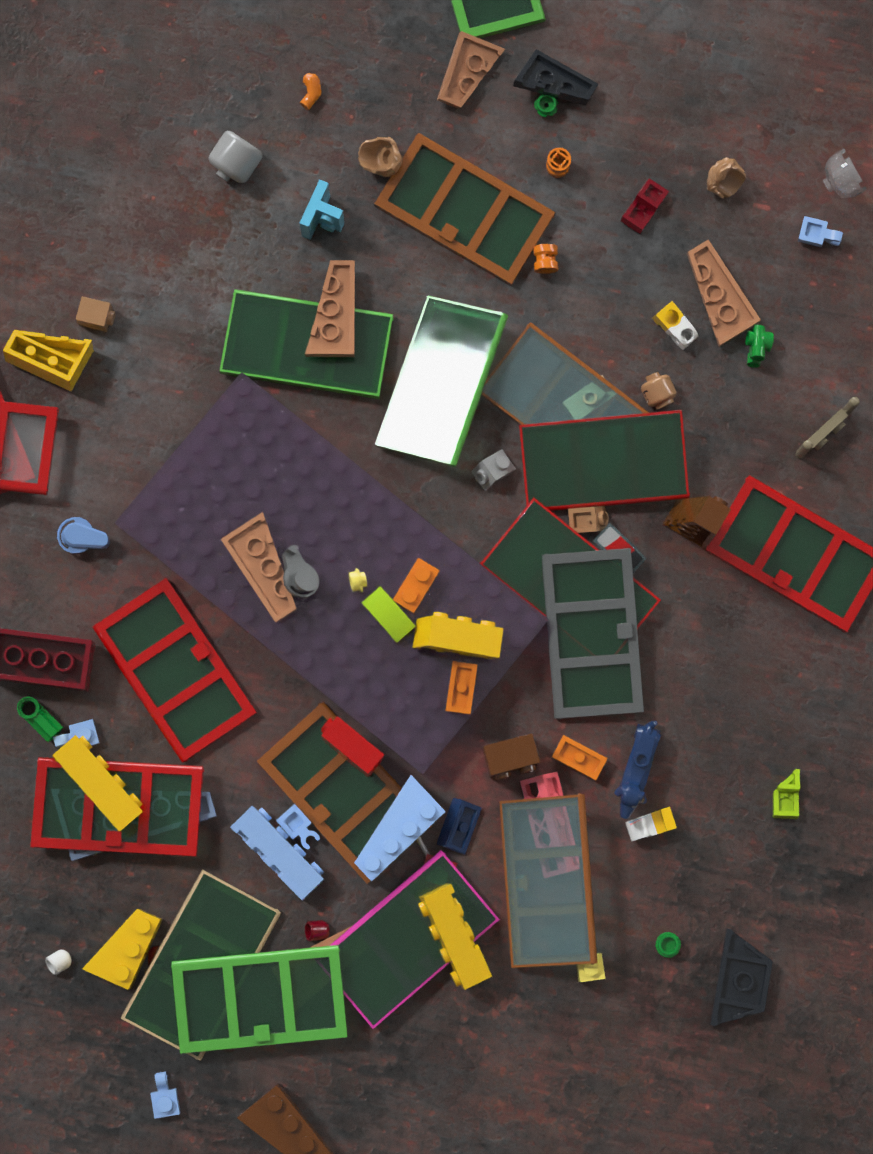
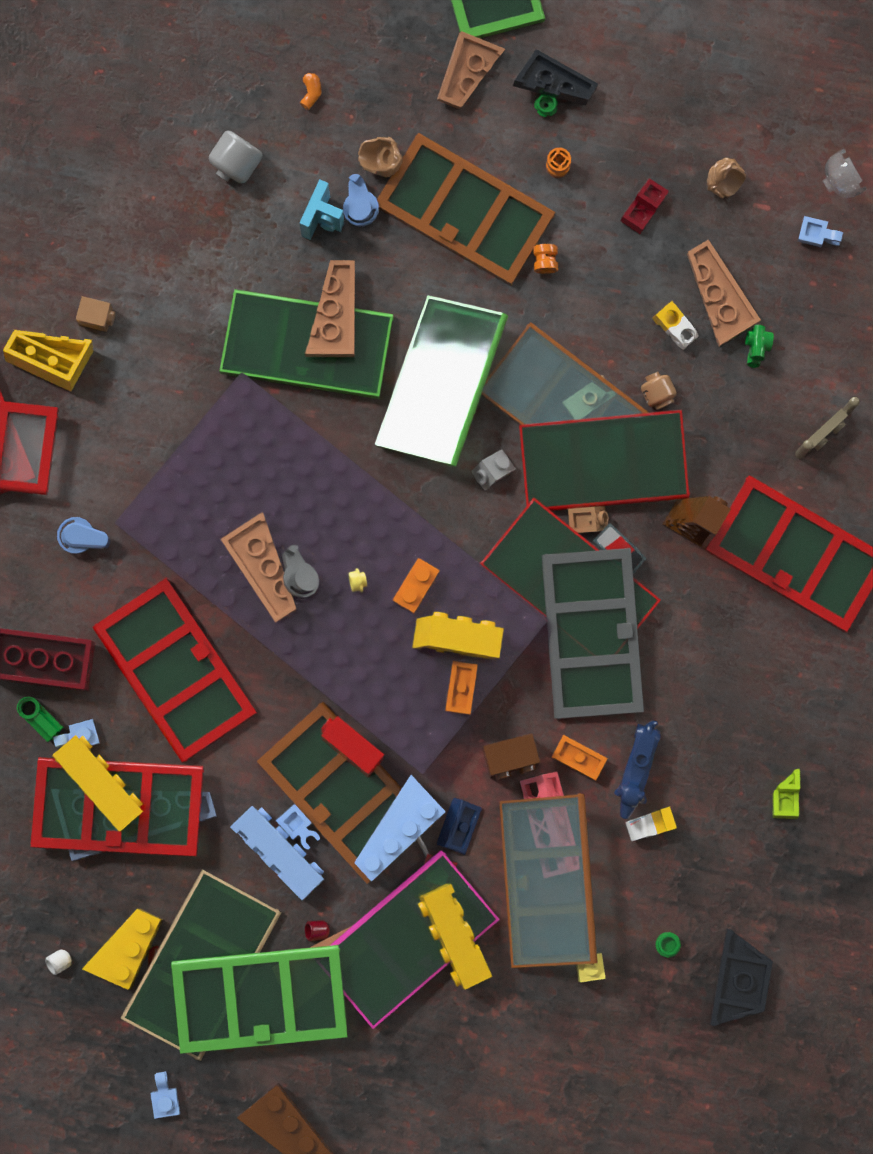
(360, 202): none -> medium blue piece
(388, 614): lime slope -> none

